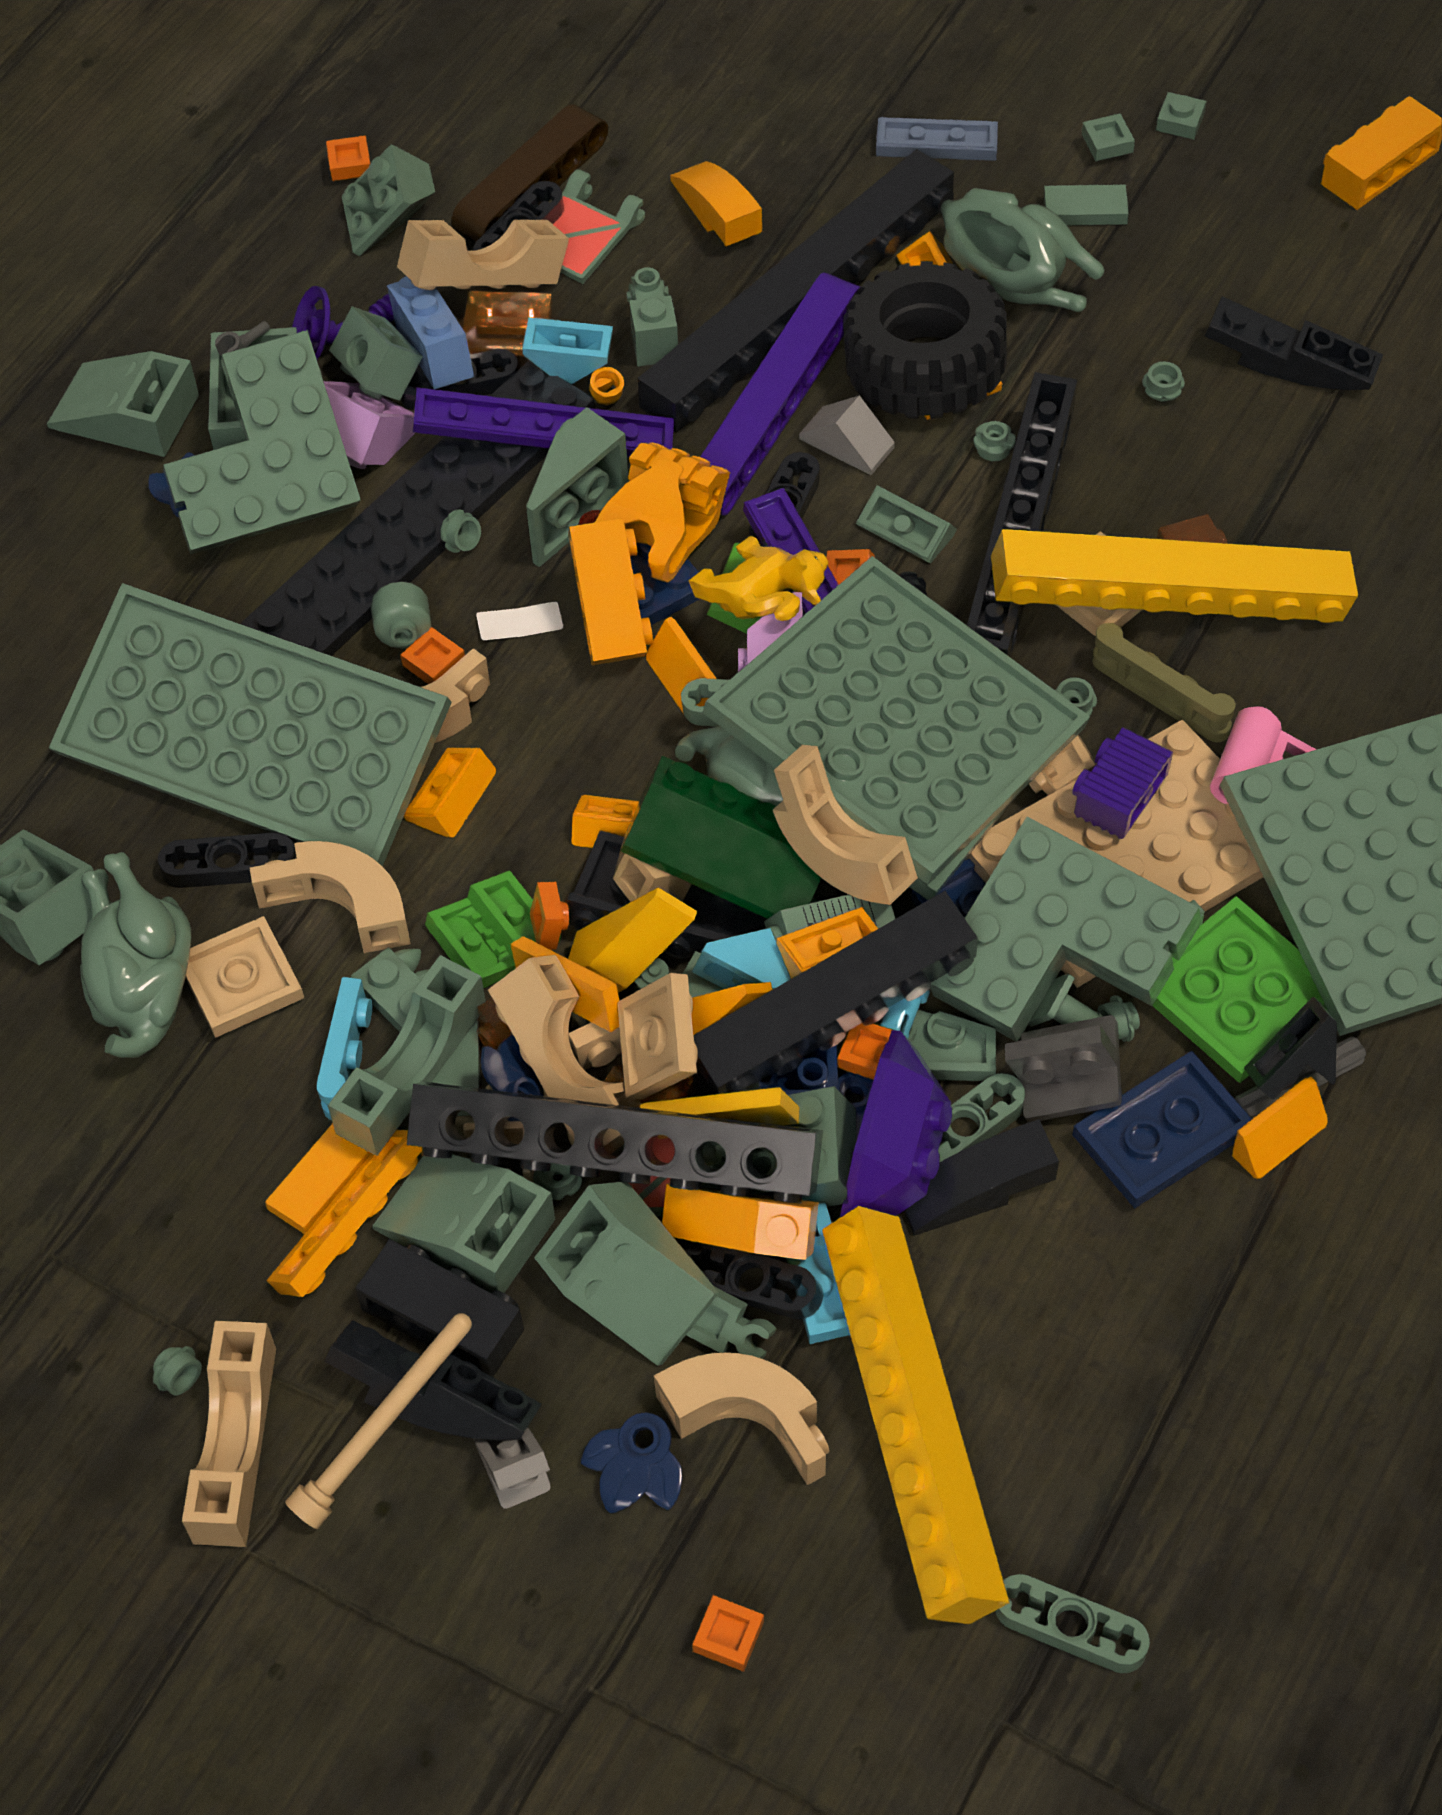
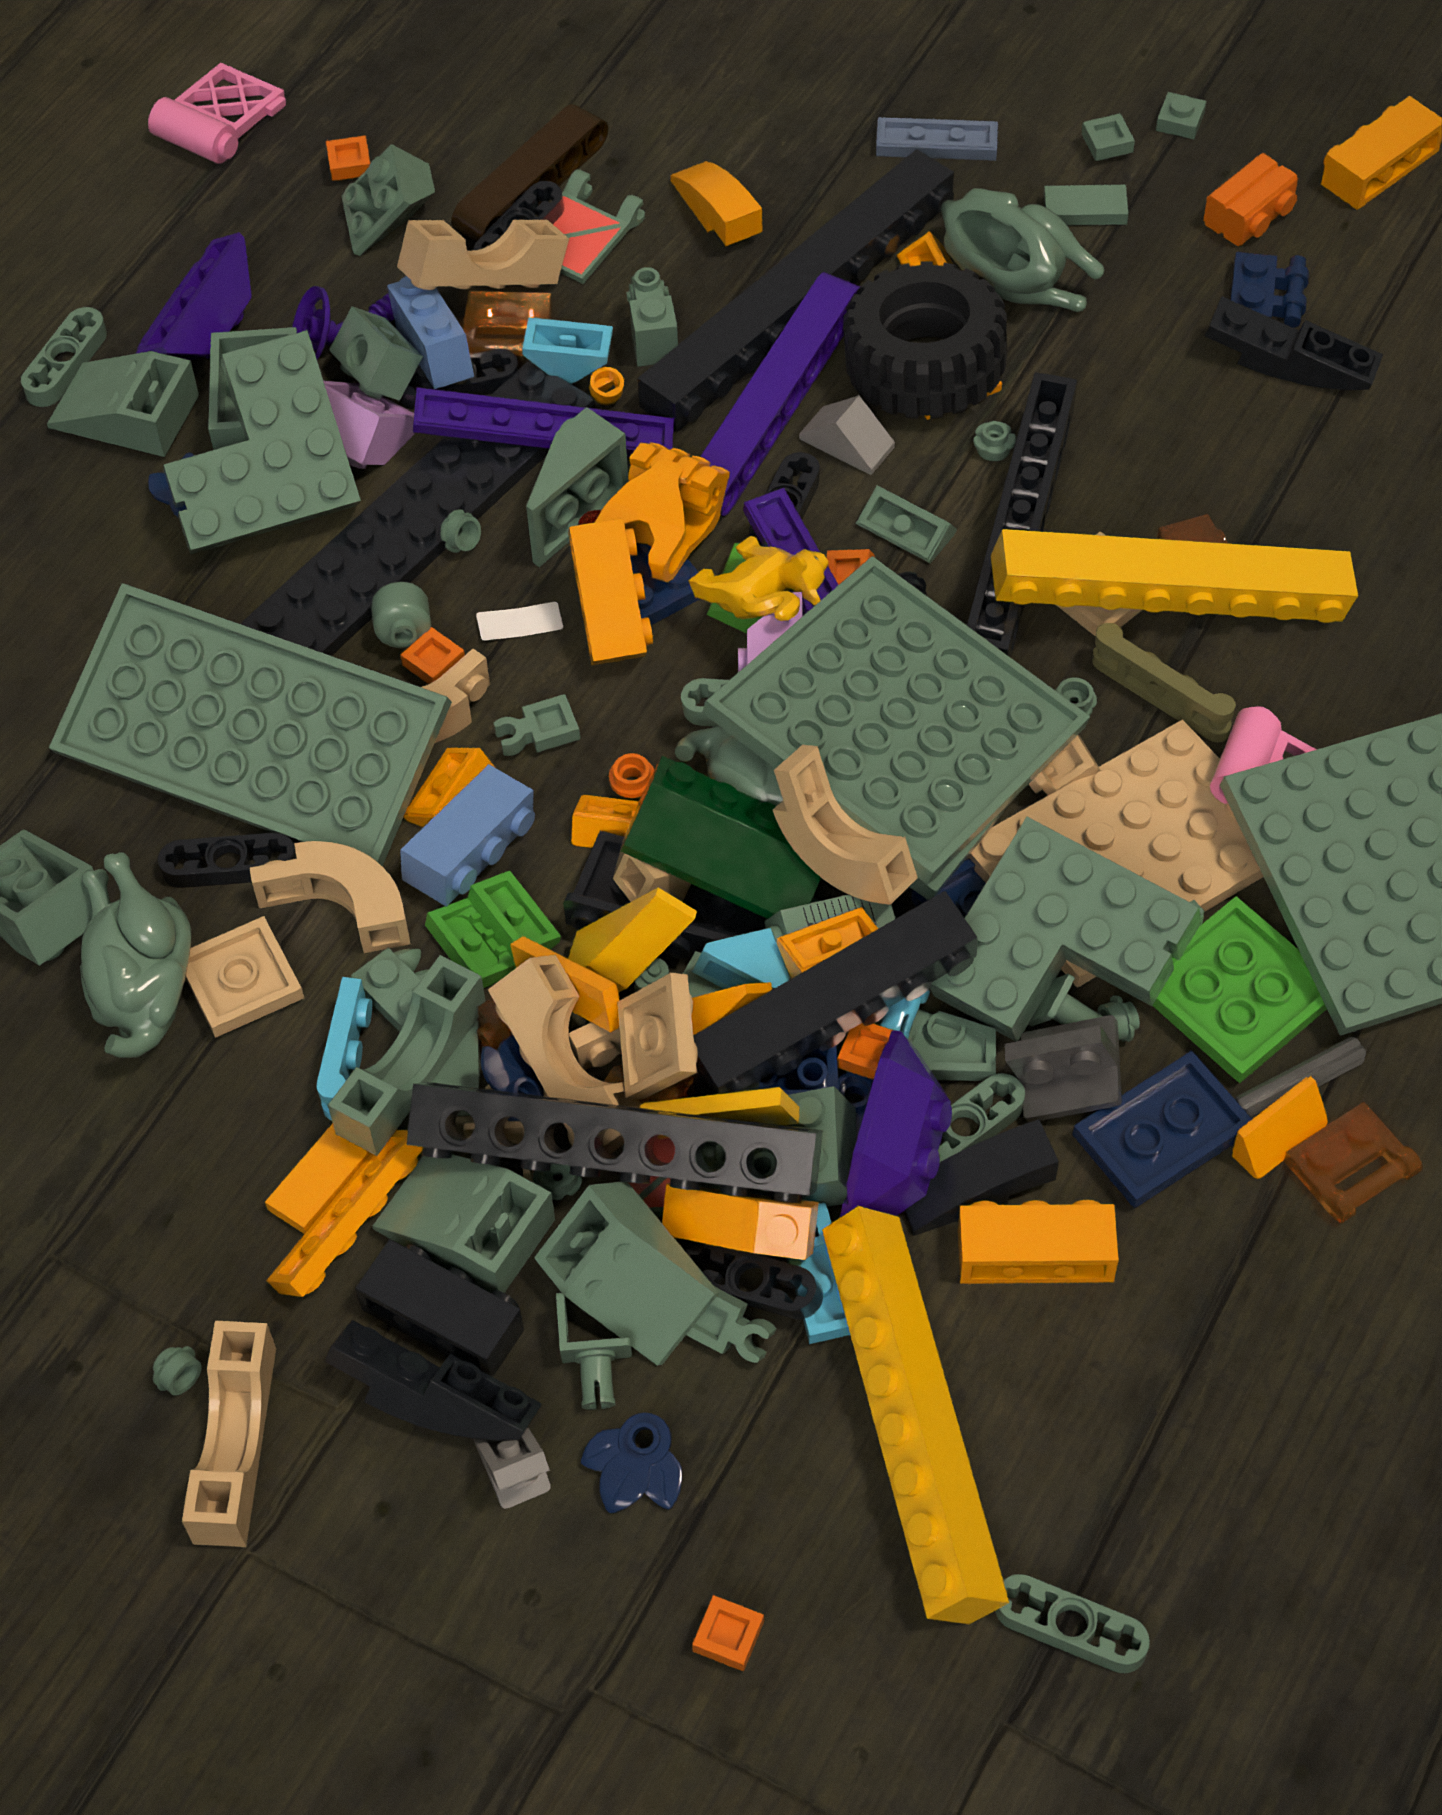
(63, 340): none -> sand green beam
(202, 127): none -> bright pink piece
(203, 303): none -> dark purple wedge
(231, 341): dark grey hand -> none
(314, 1499): tan piece -> none
(467, 835): none -> medium blue brick
(543, 724): none -> sand green plate
(548, 915): orange plate -> none
(593, 1358): none -> sand green bracket
(630, 766): none -> orange plate
(676, 660): light orange slope -> none
(747, 1388): tan arch -> none
(1037, 1243): none -> light orange brick
(1121, 782): dark purple brick -> none
(1163, 381): sand green plate -> none
(1251, 200): none -> orange brick
(1257, 277): none -> dark blue plate
(1303, 1041): black slope -> none
(1343, 1150): none -> clear orange plate

